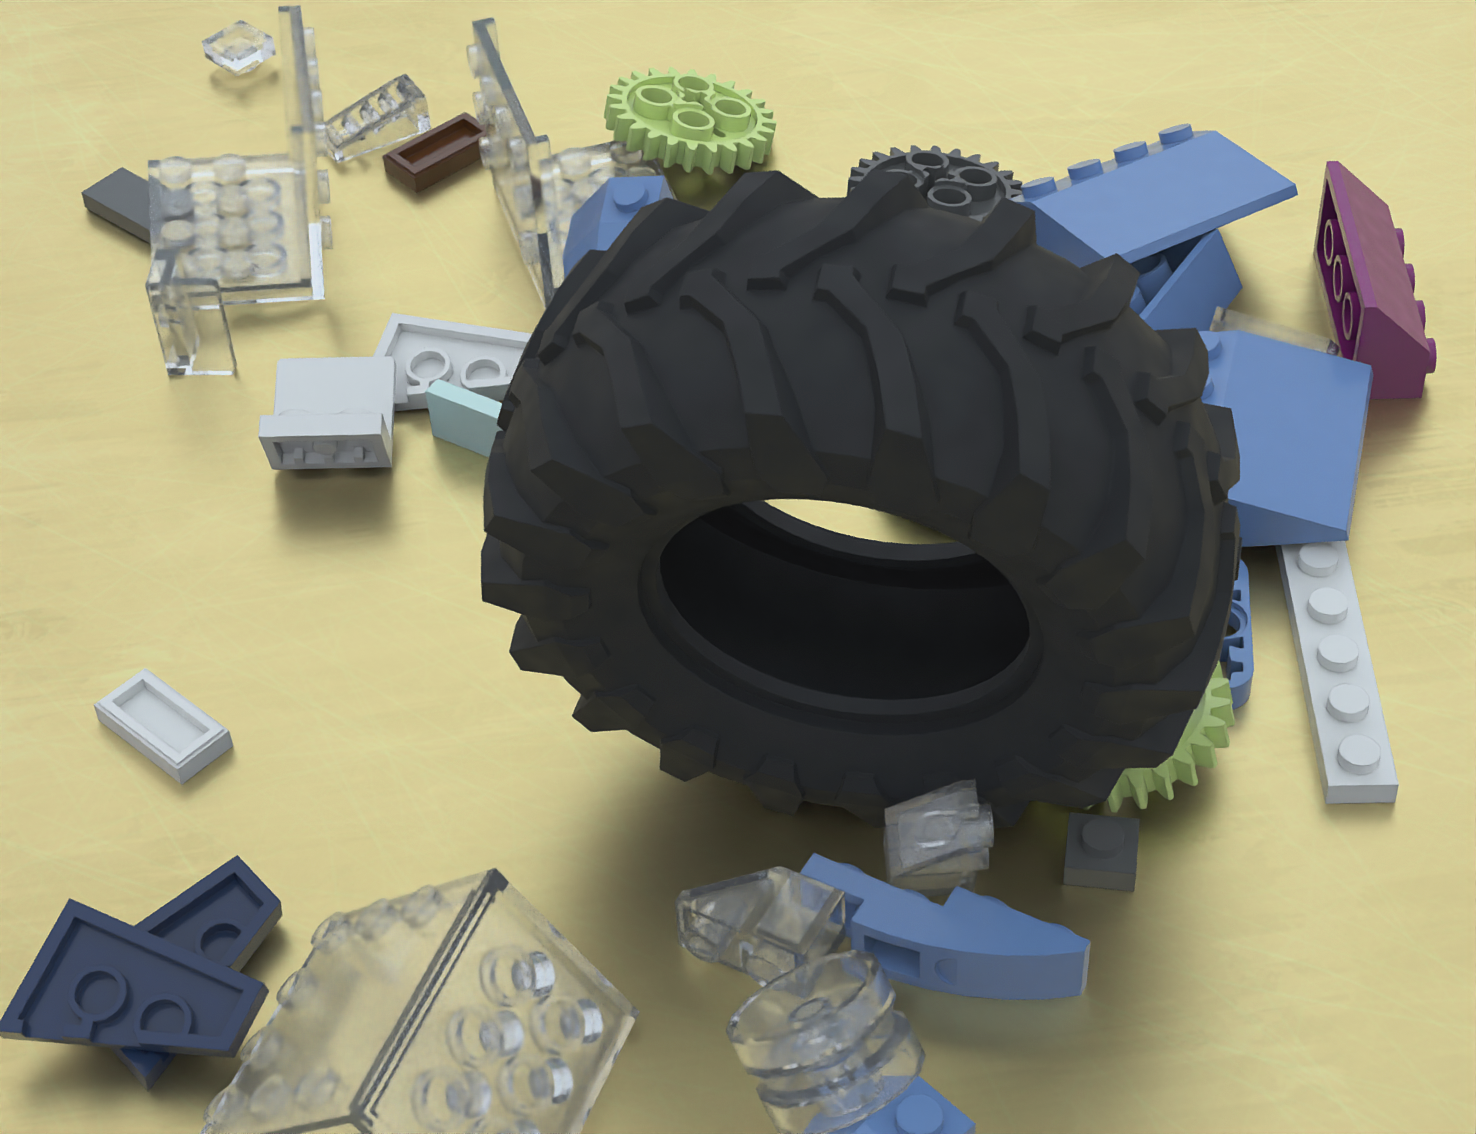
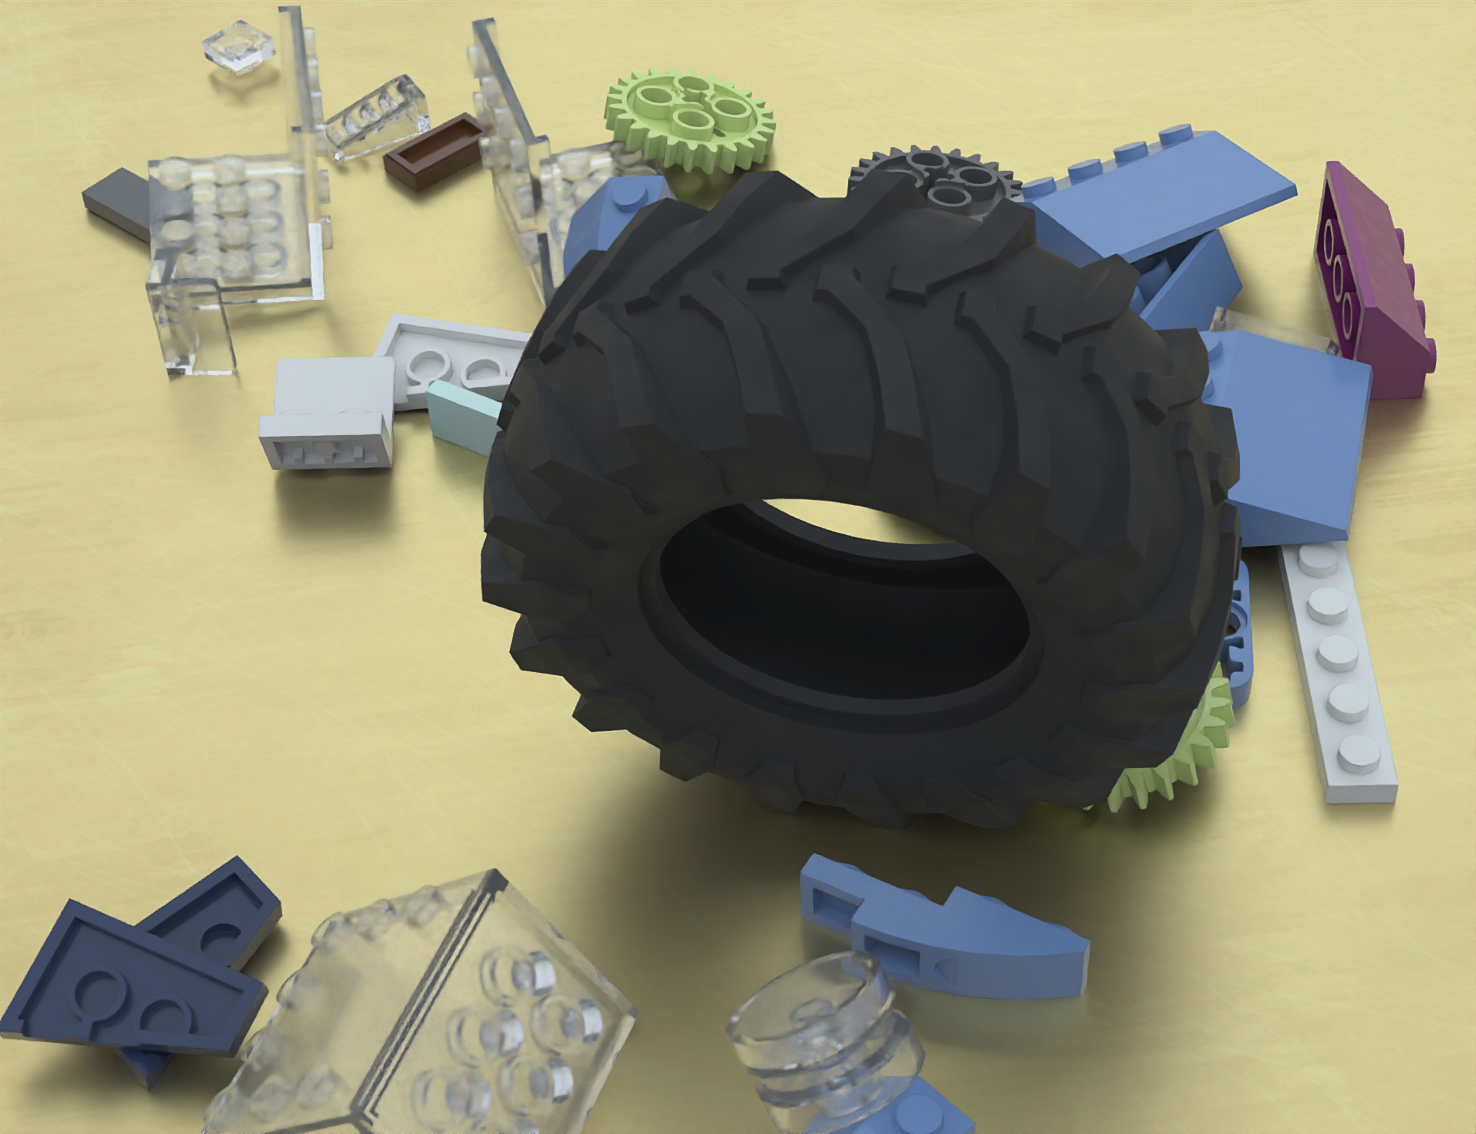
(163, 725): white tile -> none
(761, 922): clear slope -> none
(938, 840): clear slope -> none
(1101, 851): dark grey plate -> none

